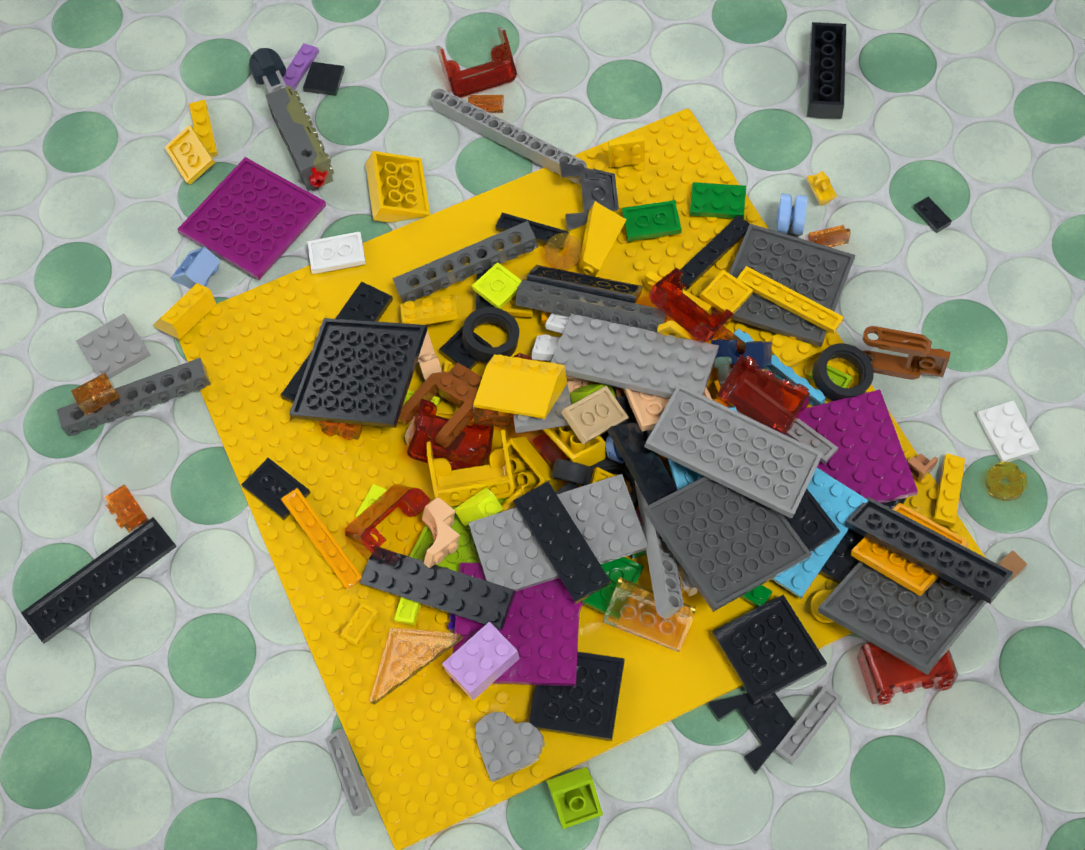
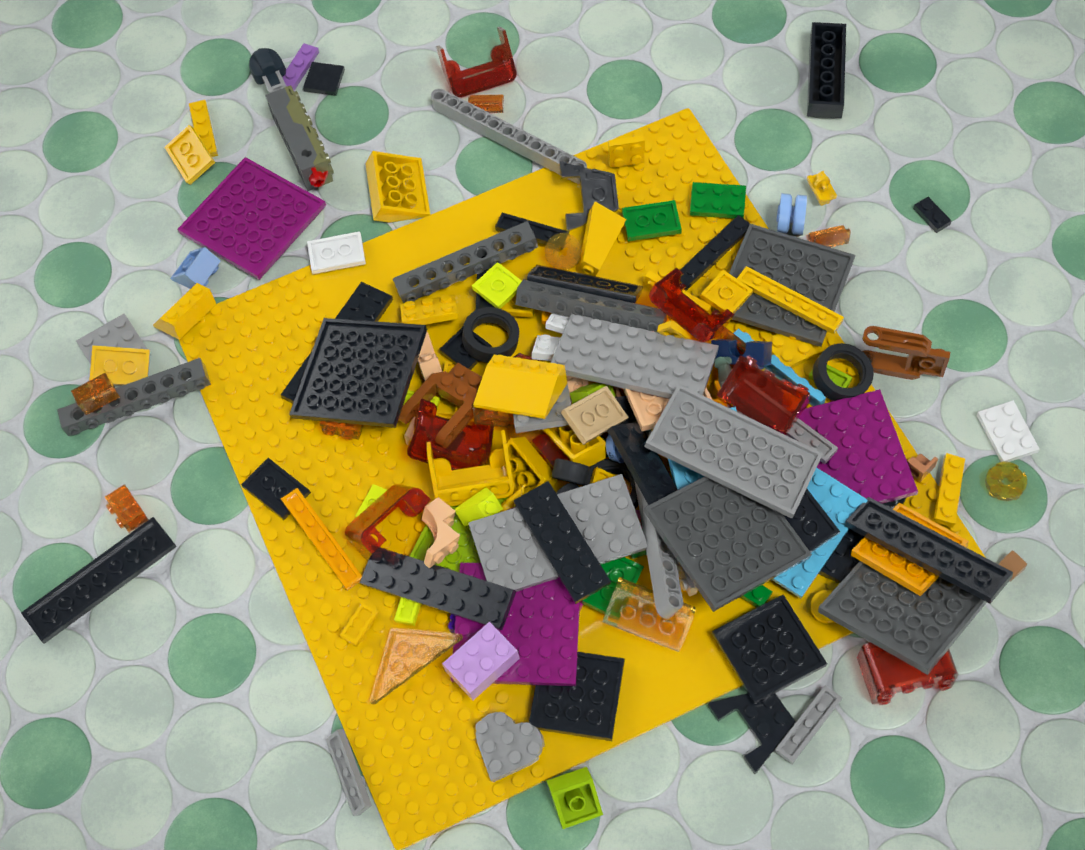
(119, 363): none -> yellow plate

